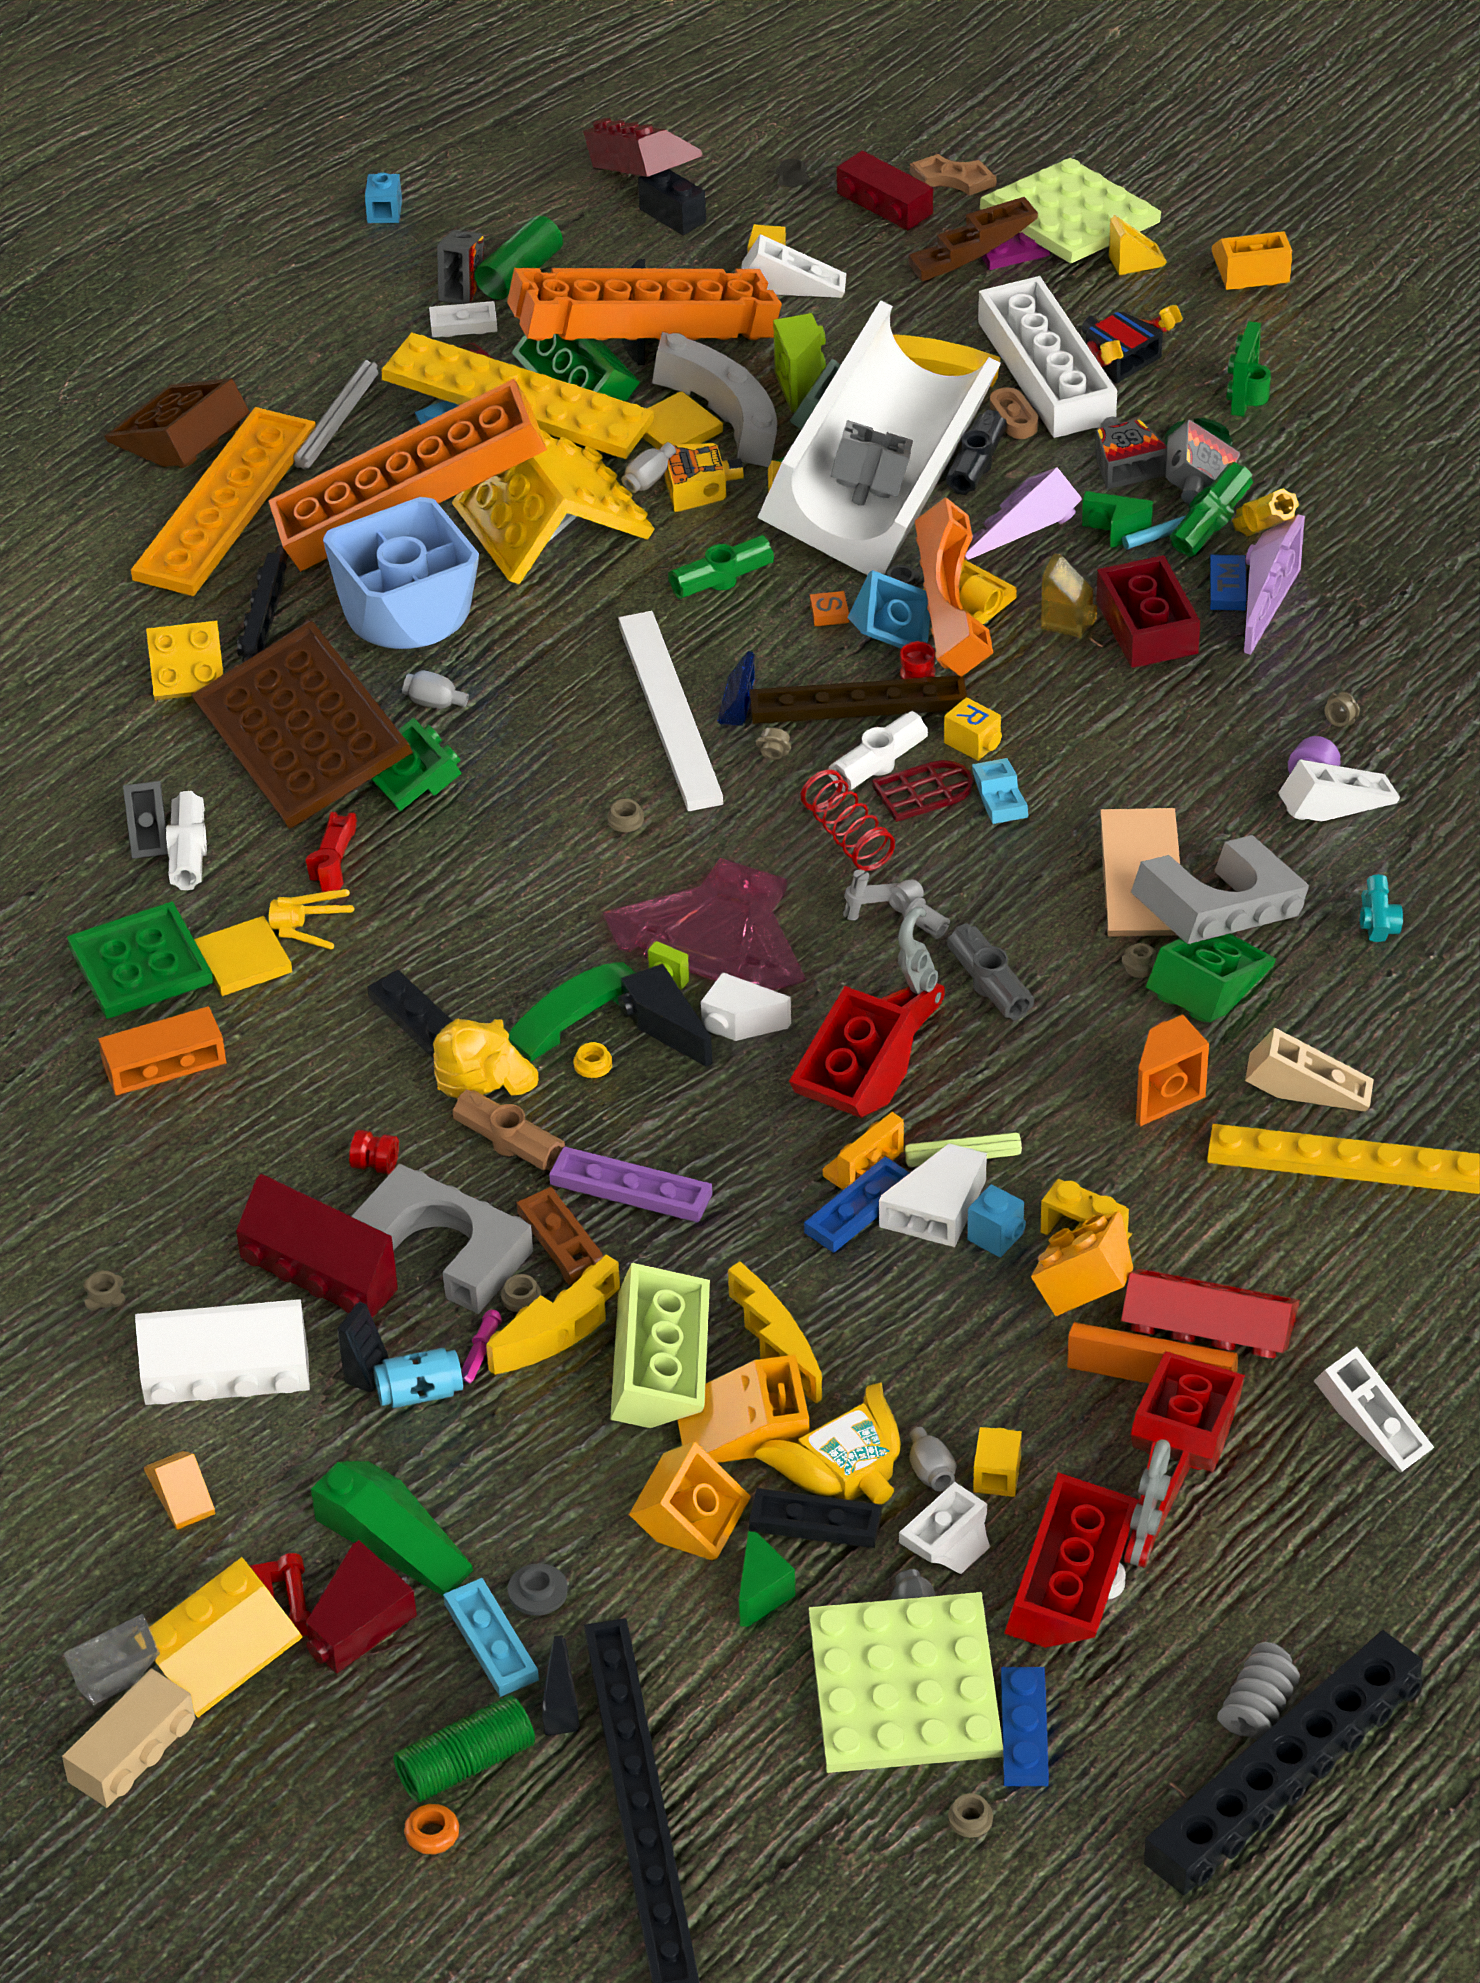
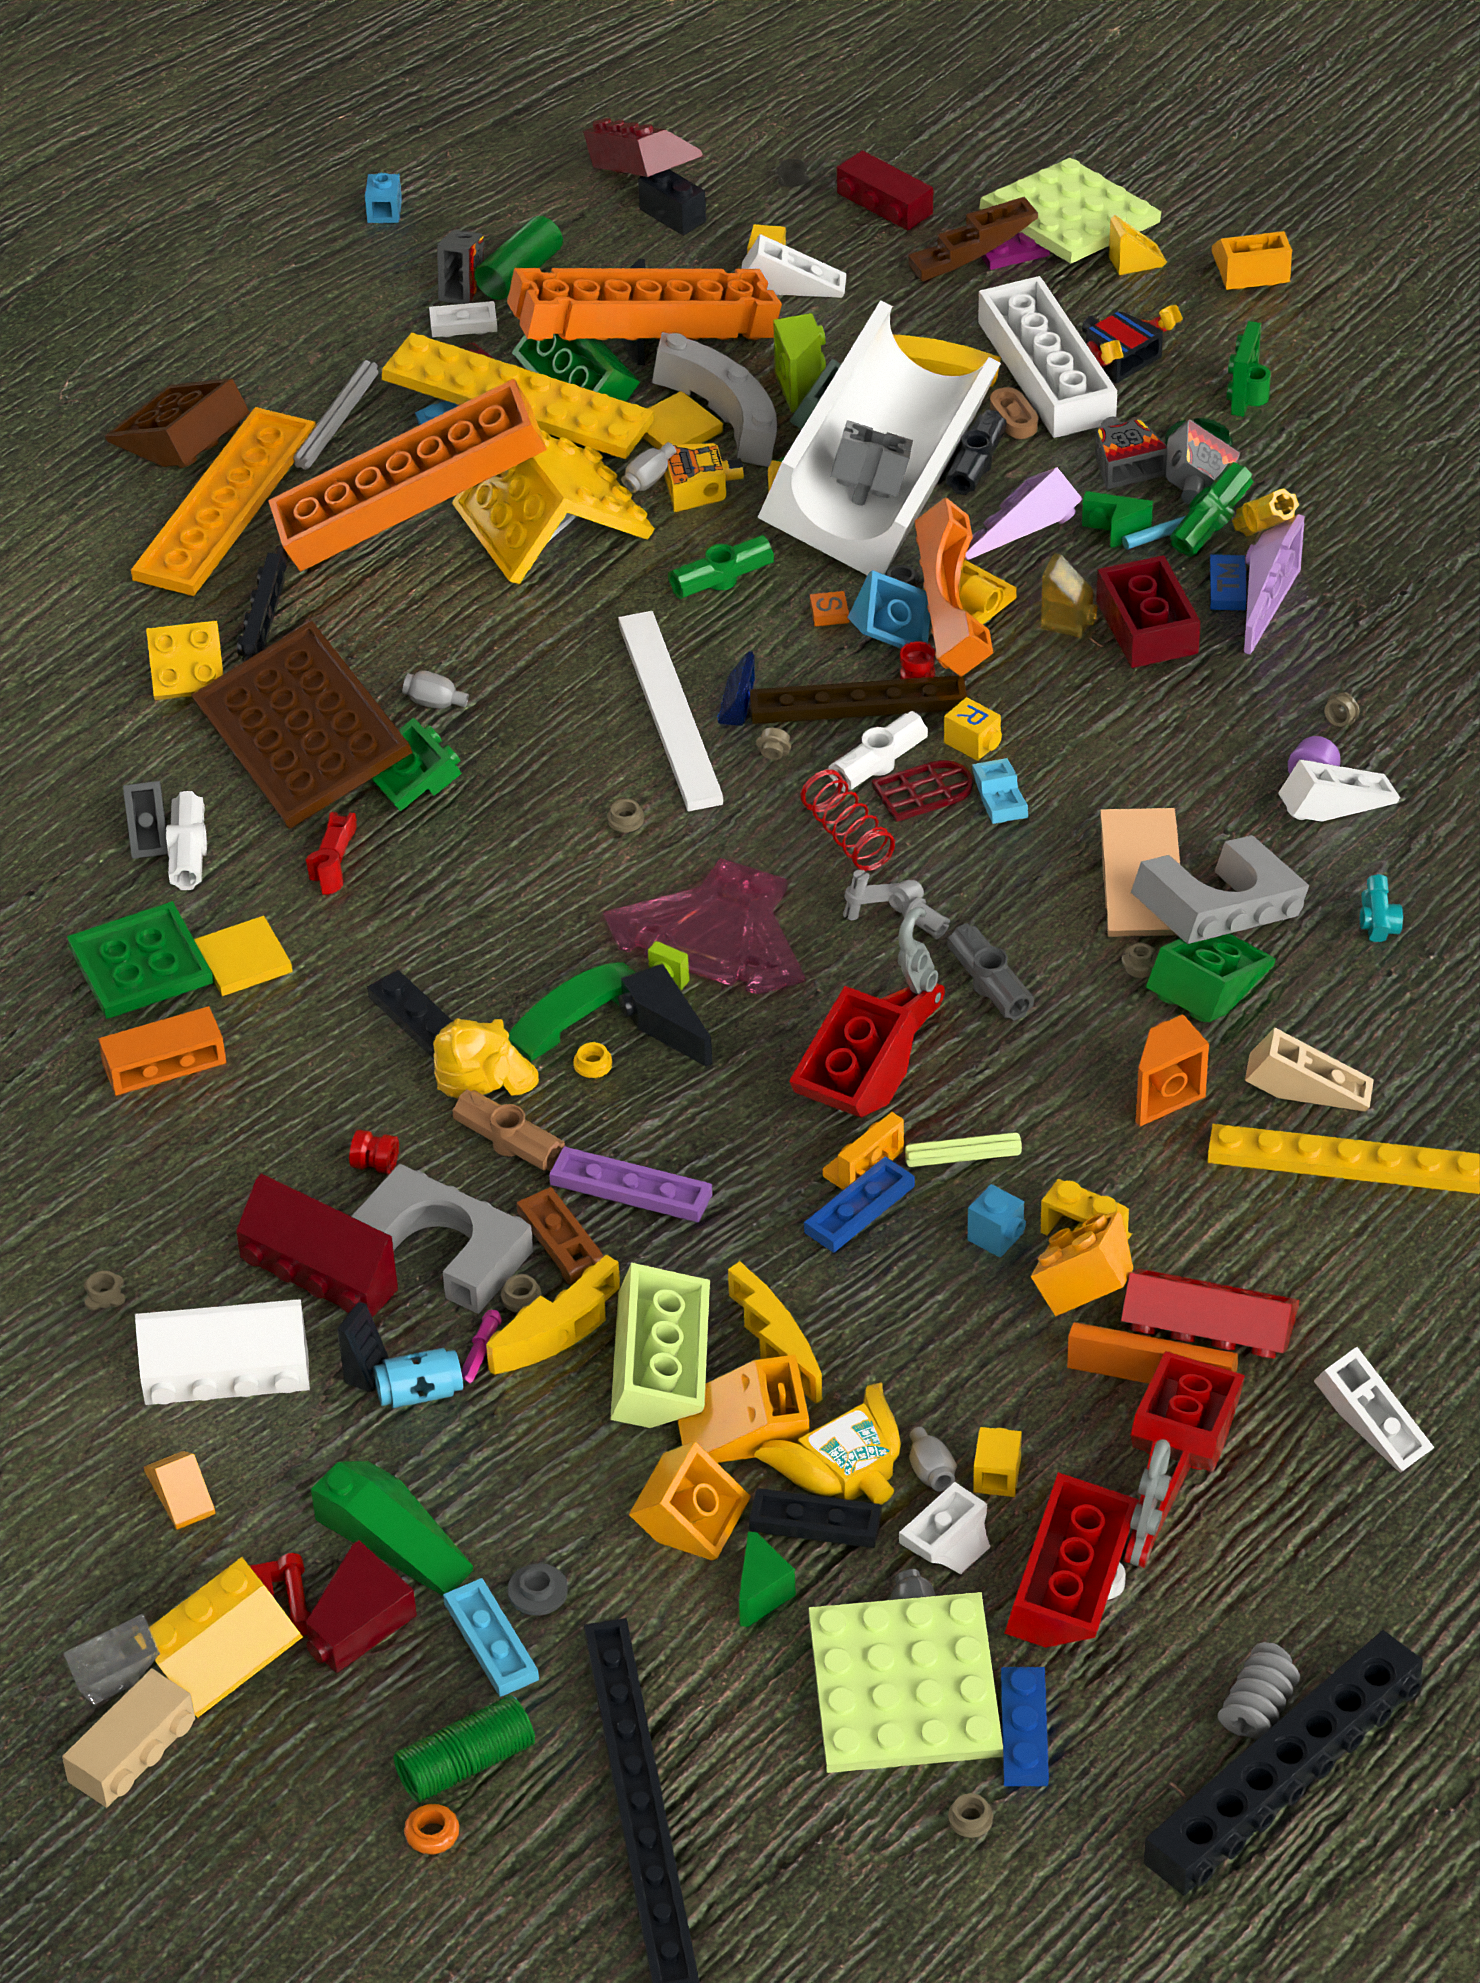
(290, 913): yellow plant -> none
(403, 574): light blue piece -> none
(559, 1698): black slope -> none
(744, 1009): white slope -> none
(935, 1196): white slope -> none
(965, 176): medium nougat tile -> none

